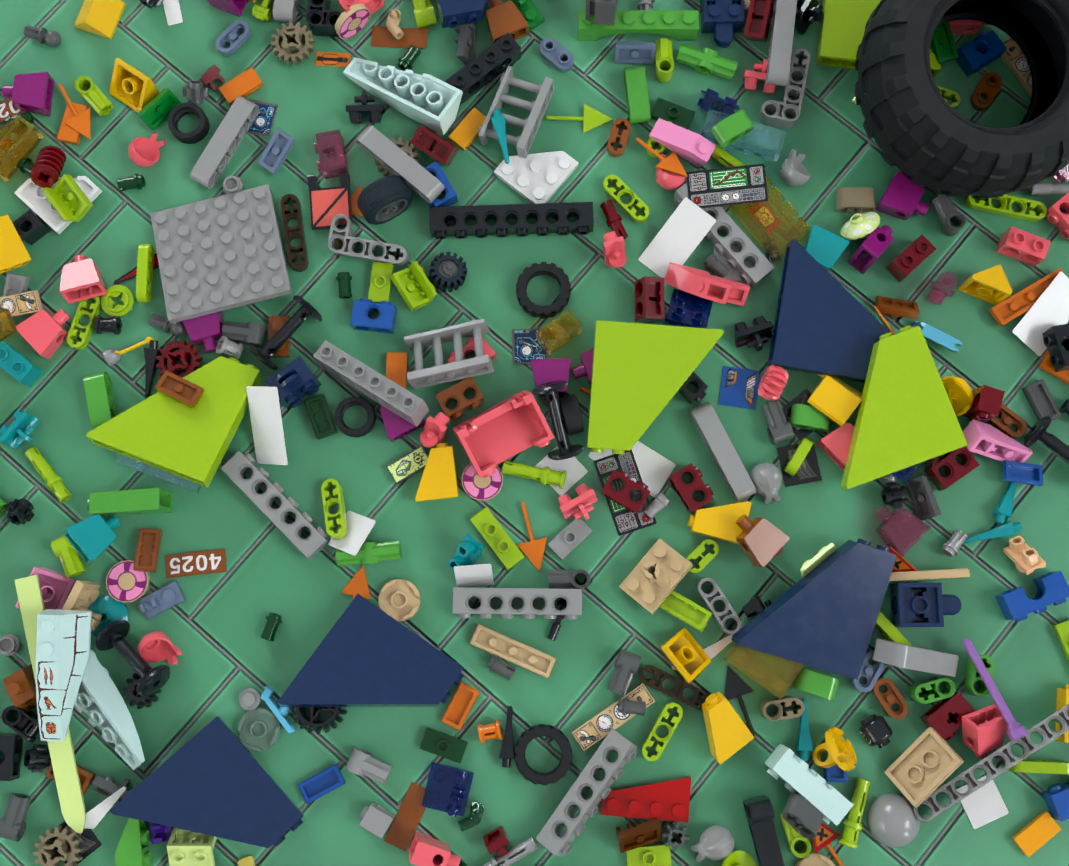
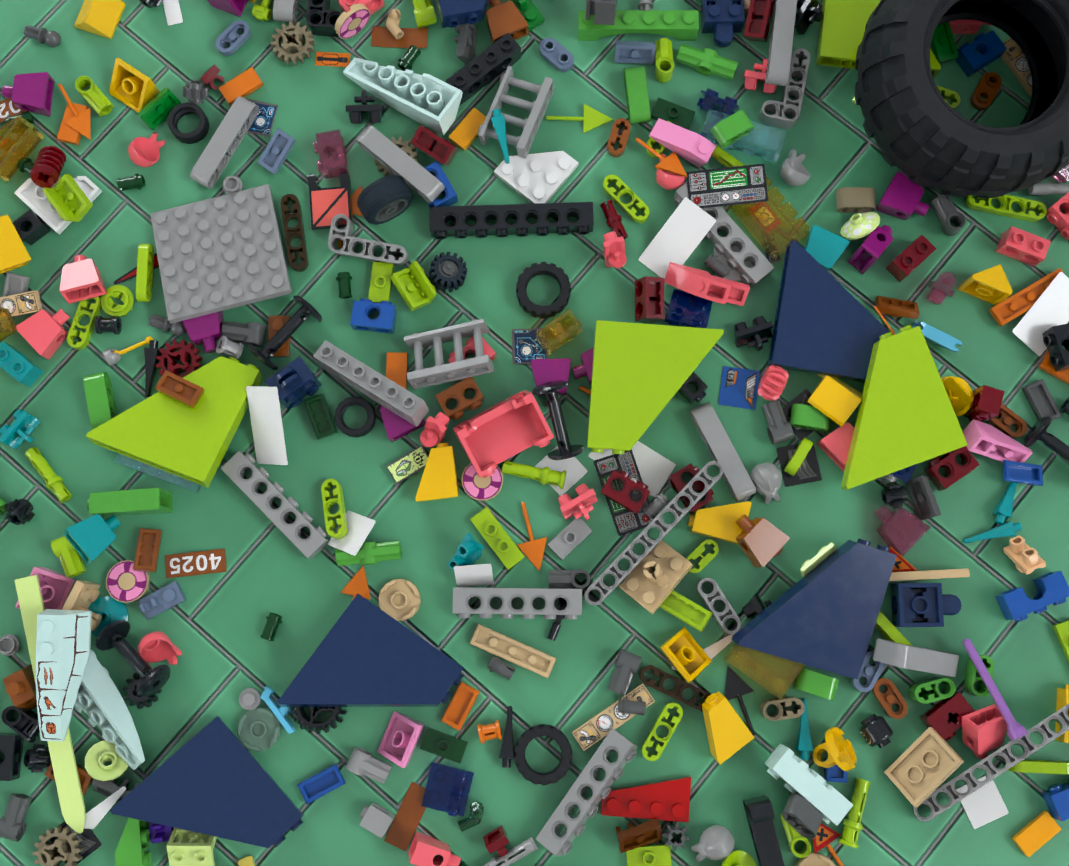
(98, 755): none -> yellowish green dish
(400, 739): none -> bright pink slope
(571, 414): black tyre -> none
(629, 554): none -> light grey beam
(892, 820): light grey piece -> none
(954, 543): light grey pin -> none

